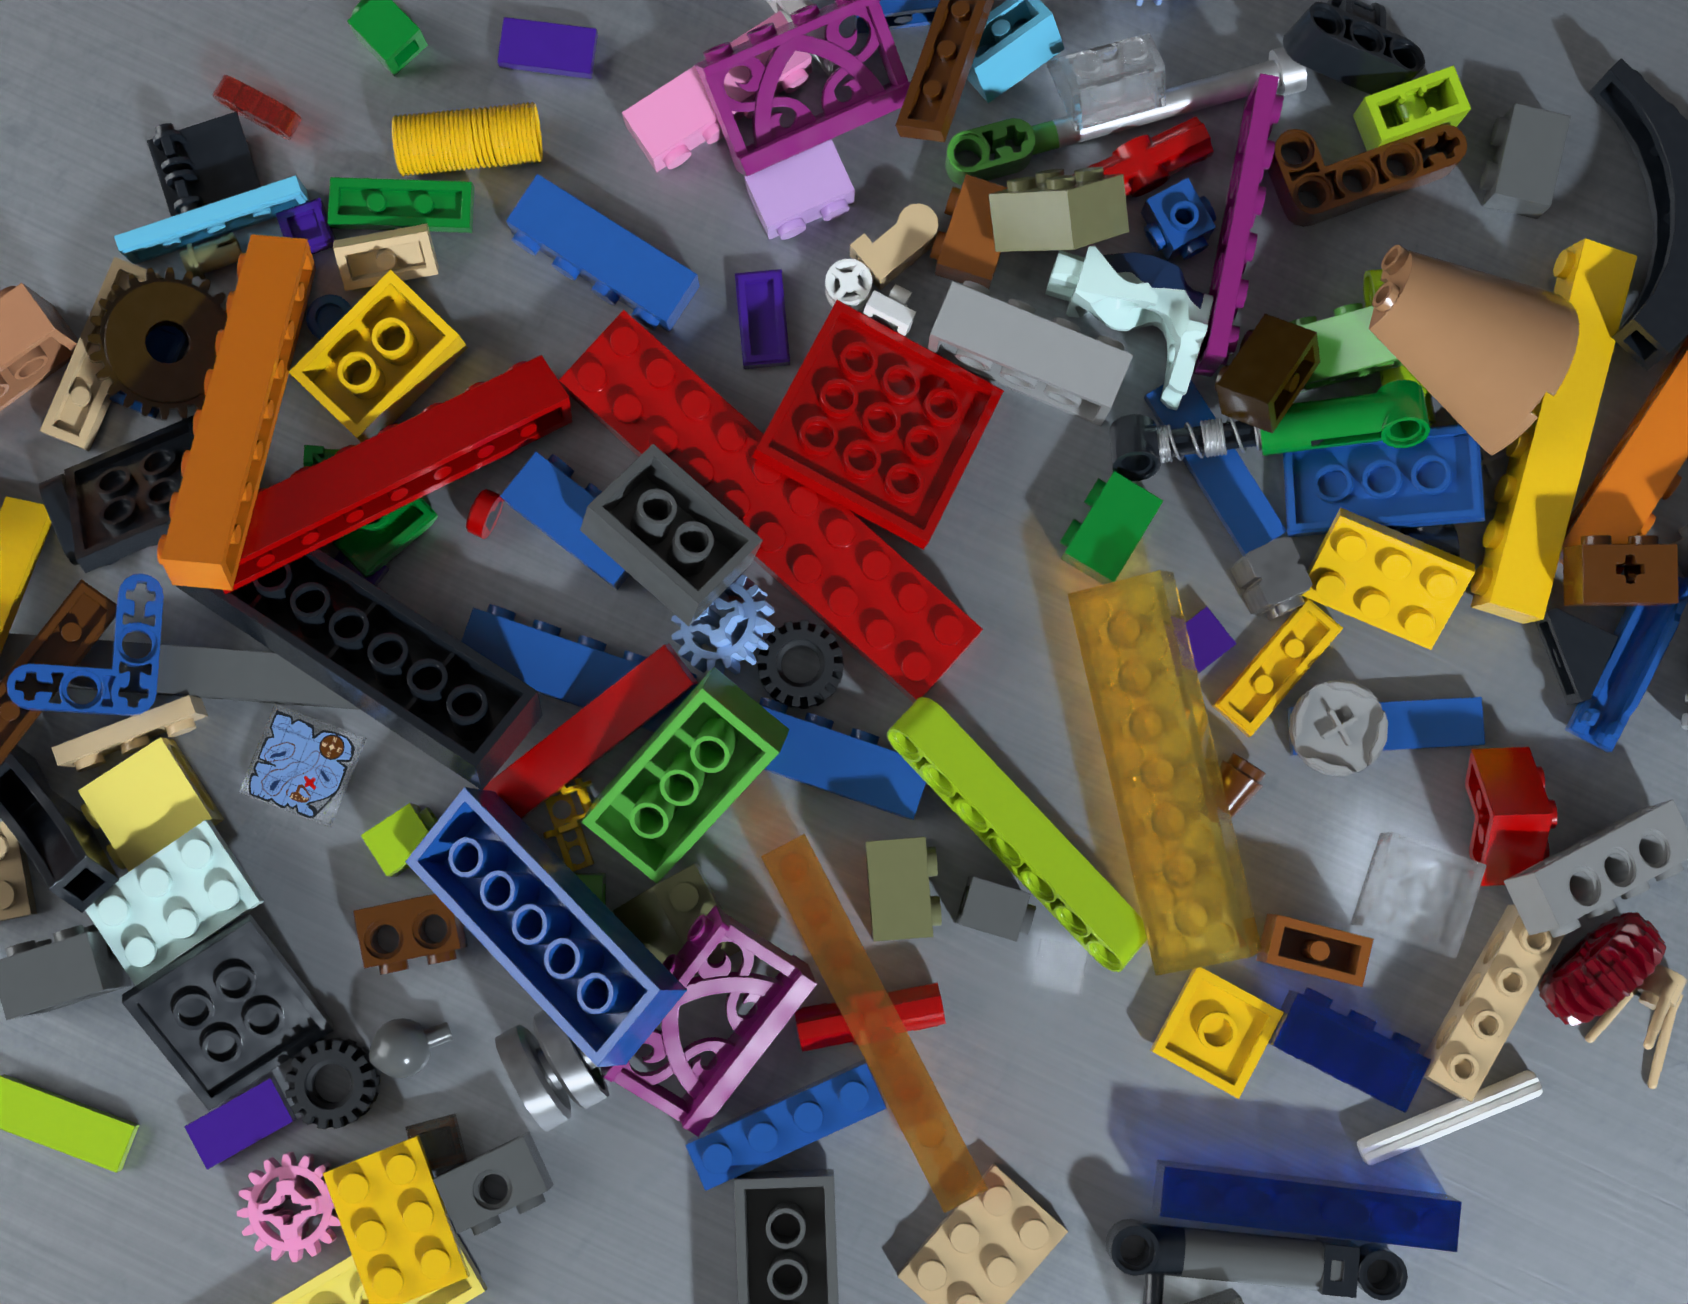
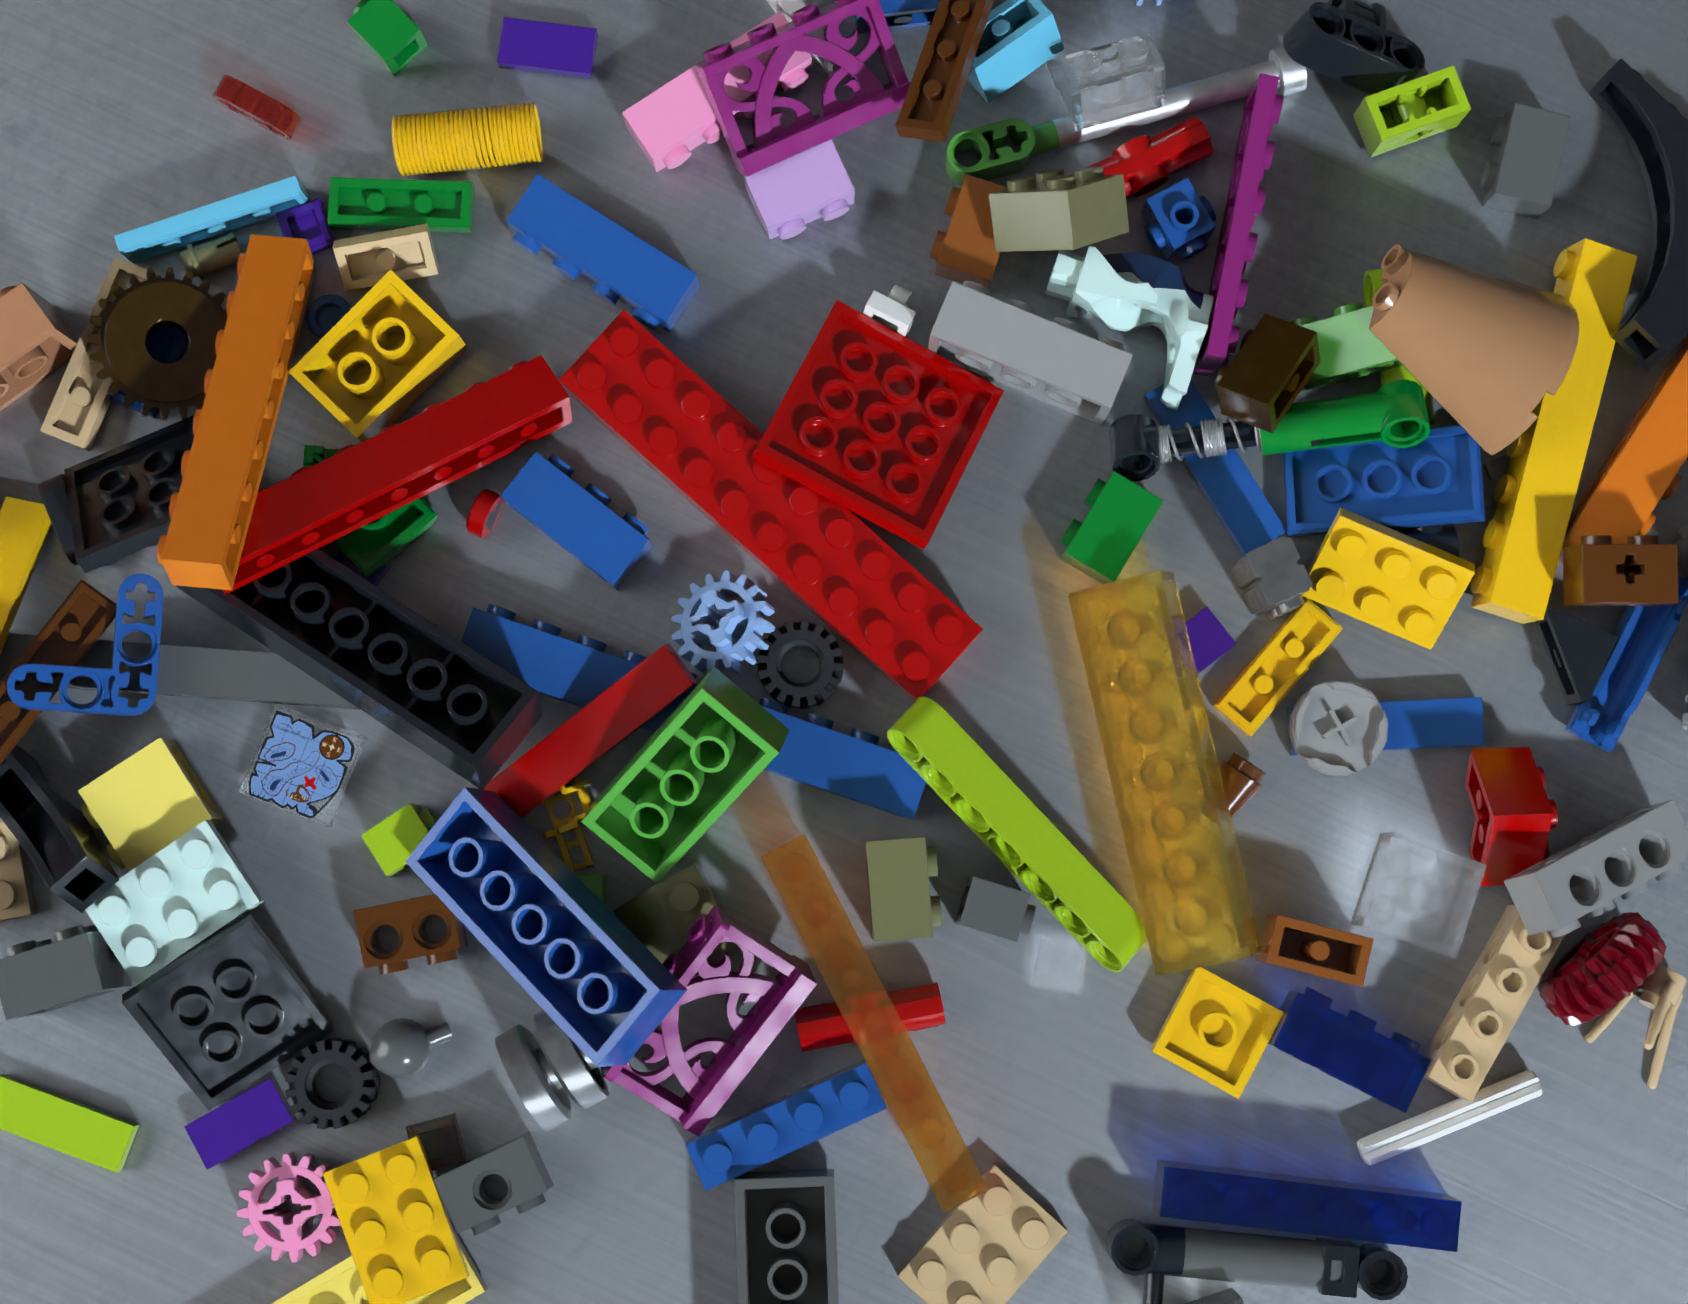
(130, 734): tan plate -> none
(202, 162): black hinge -> none
(670, 534): dark grey brick -> none
(762, 319): dark purple tile -> none
(848, 276): white wheel -> none
(899, 245): tan leg -> none
(1367, 167): reddish brown beam -> none

